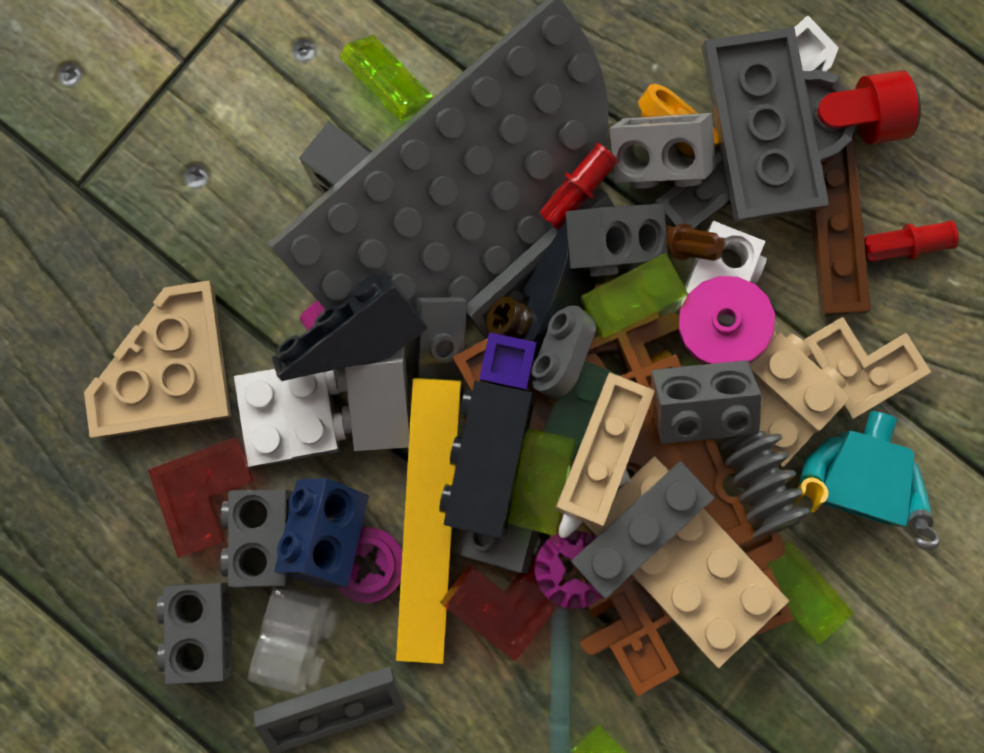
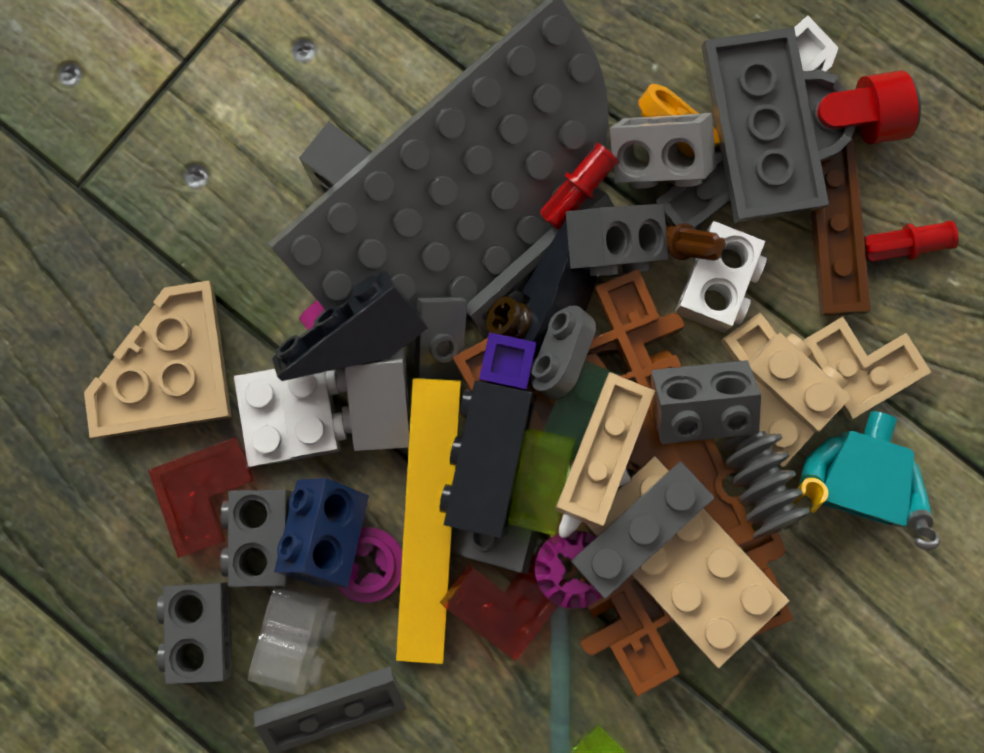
(385, 76): clear neon green plate -> none
(634, 296): clear neon green plate -> none
(730, 296): dark pink plate -> none
(810, 597): clear neon green plate -> none

